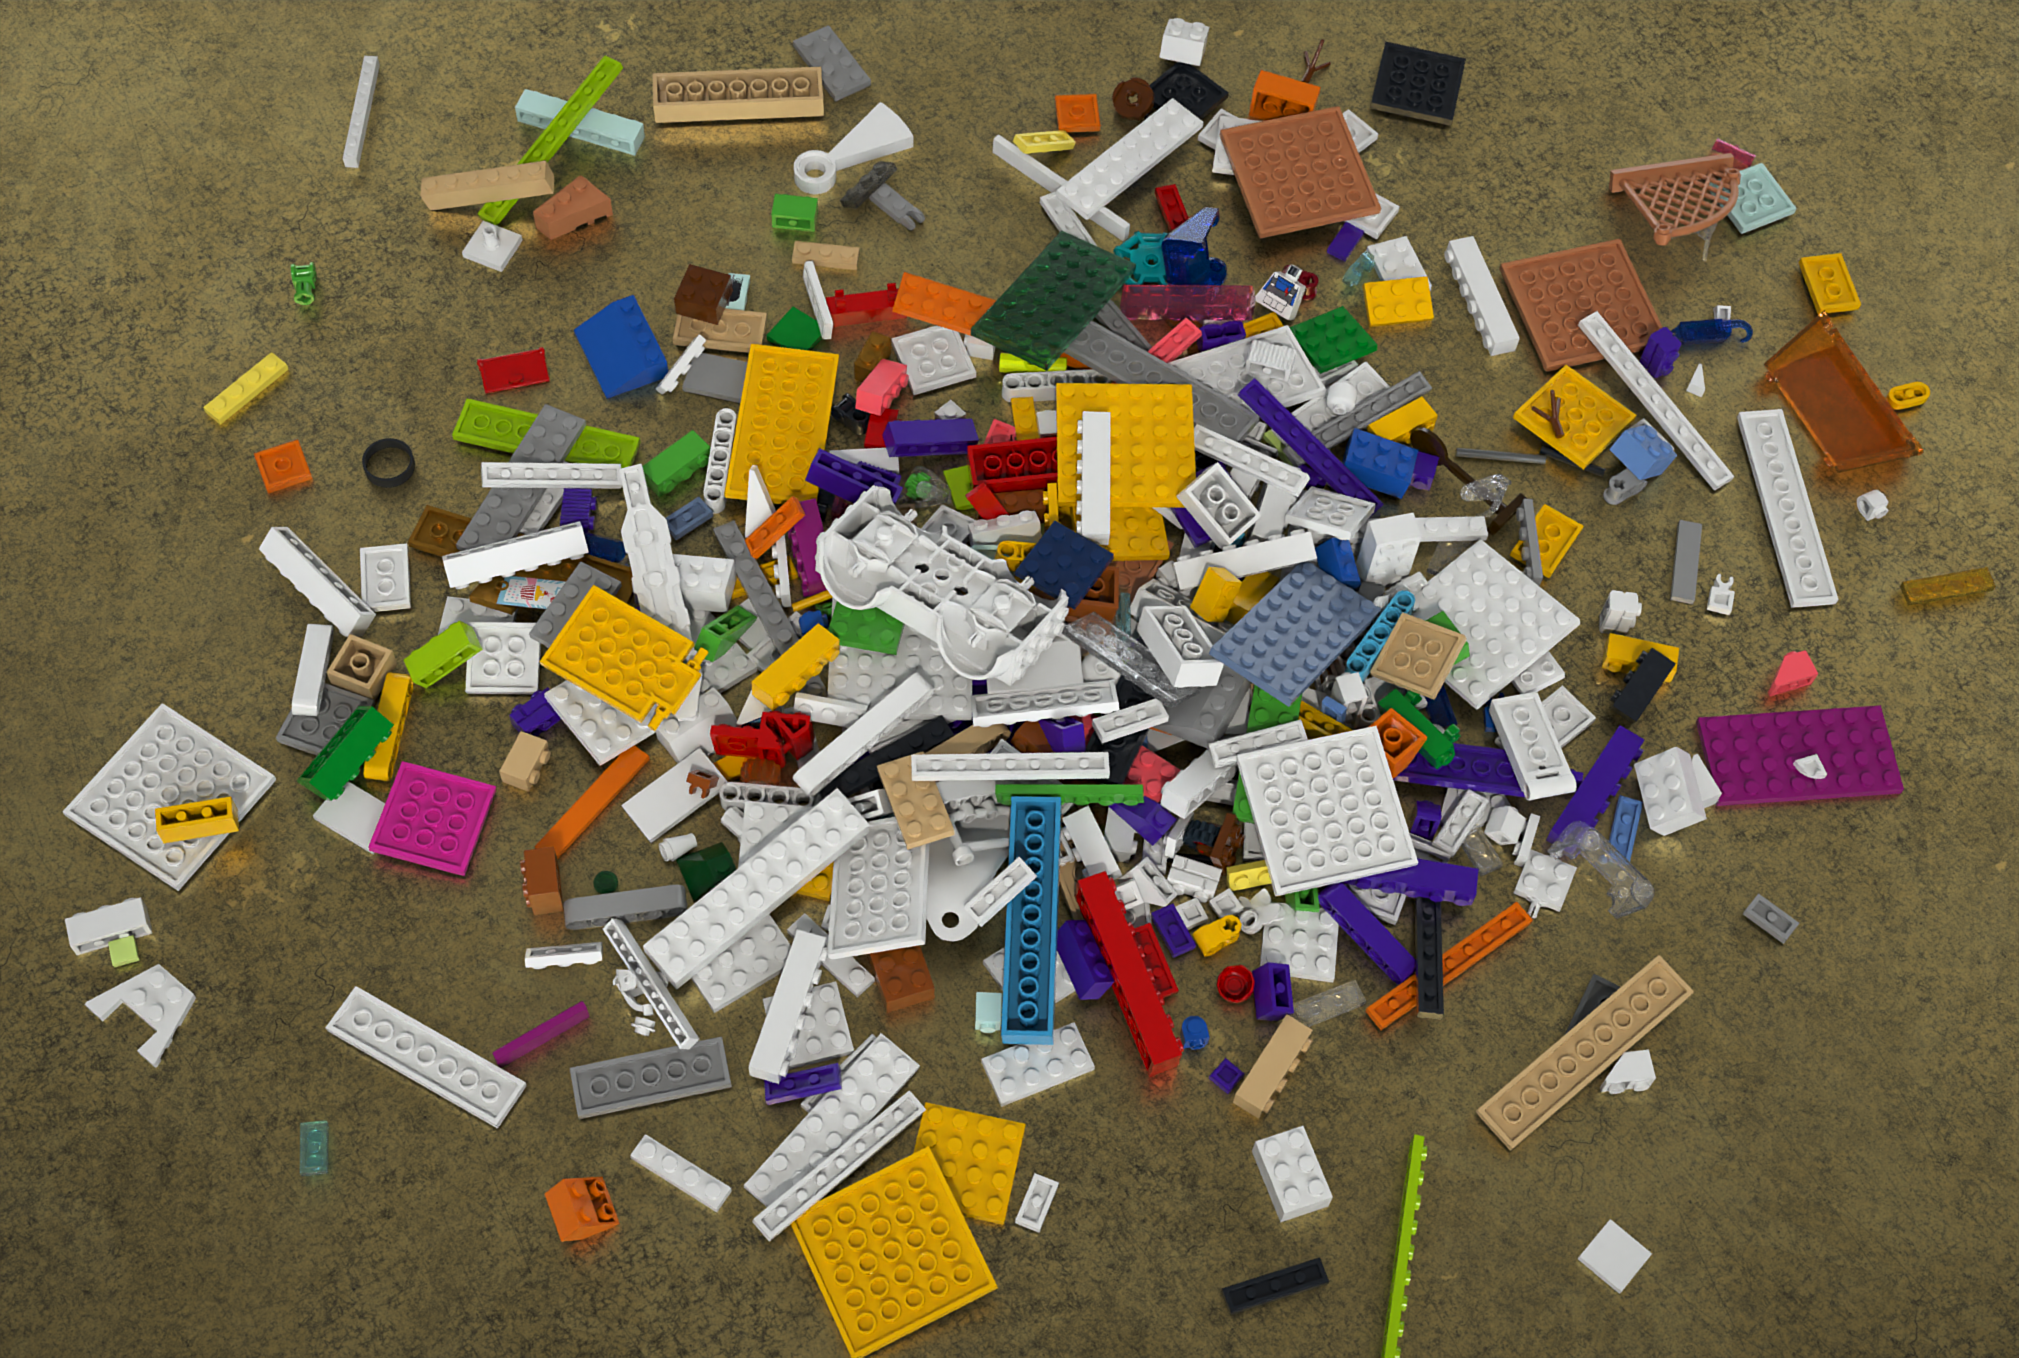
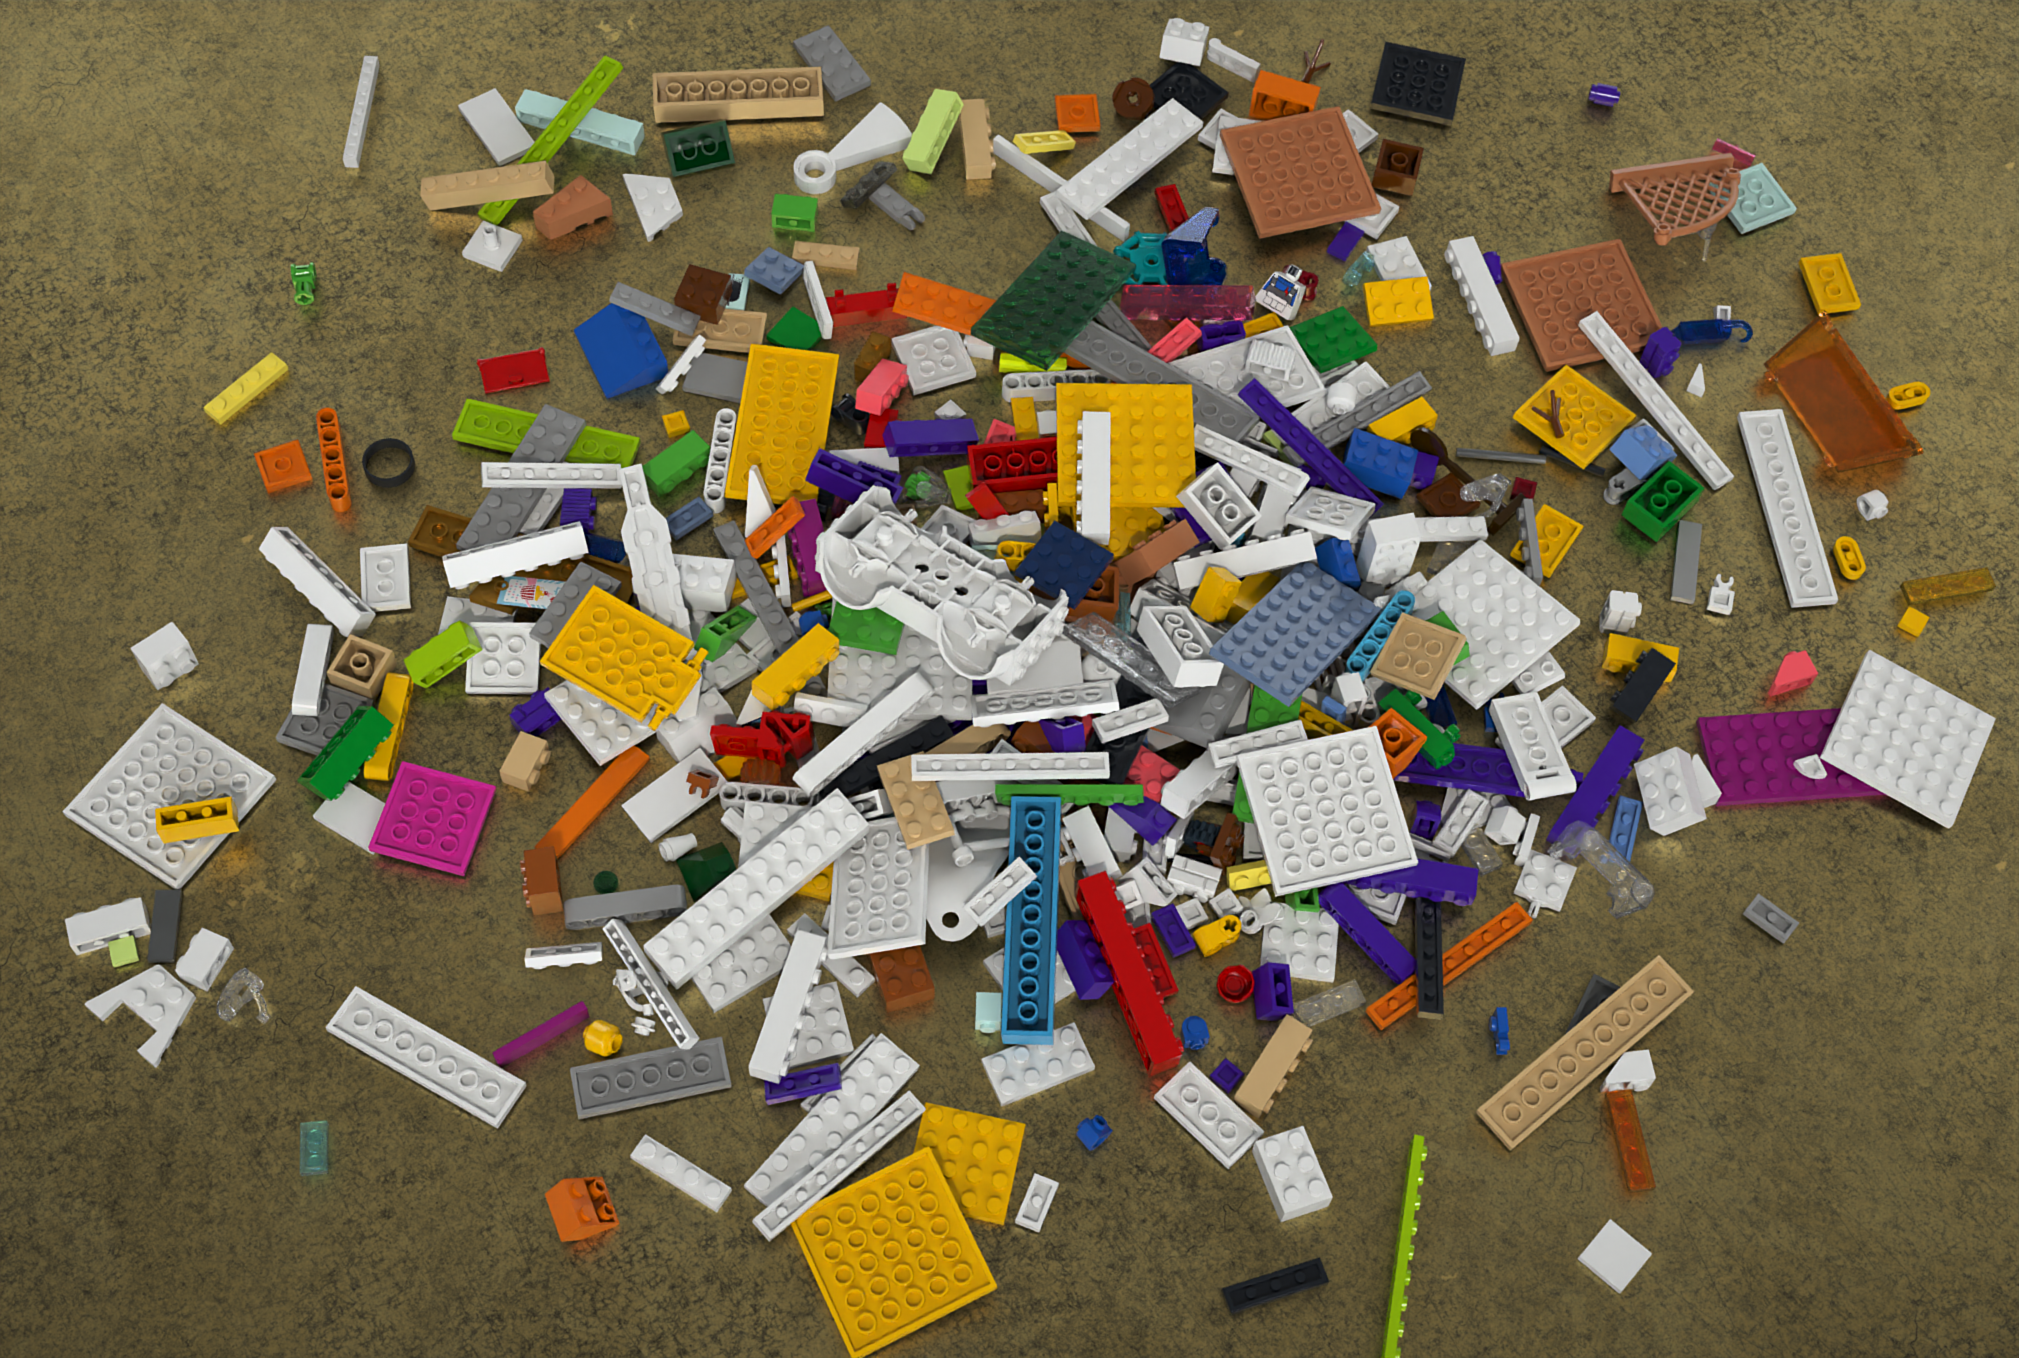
(164, 656): none -> white brick
(165, 926): none -> dark grey tile
(204, 959): none -> white brick
(231, 1002): none -> clear helmet
(333, 468): none -> orange beam
(496, 126): none -> white tile
(602, 1038): none -> yellow head
(653, 202): none -> white wing
(654, 308): none -> light grey plate
(676, 423): none -> yellow tile
(698, 147): none -> dark green slope
(774, 270): none -> sand blue plate
(932, 131): none -> yellowish green brick
(975, 139): none -> tan brick
(996, 924): none -> white tile
(1093, 1132): none -> blue plate
(1157, 552): none -> nougat wedge
(1209, 1115): none -> white plate
(1232, 60): none -> white plate
(1397, 167): none -> reddish brown brick
(1444, 498): none -> reddish brown plate
(1493, 263): none -> dark purple cone
(1499, 1025): none -> blue plate
(1525, 487): none -> dark red tile
(1604, 94): none -> dark purple brick
(1630, 1141): none -> clear orange plate
(1662, 501): none -> green brick
(1850, 559): none -> yellow plate
(1908, 739): none -> white plate
(1913, 621): none -> yellow tile

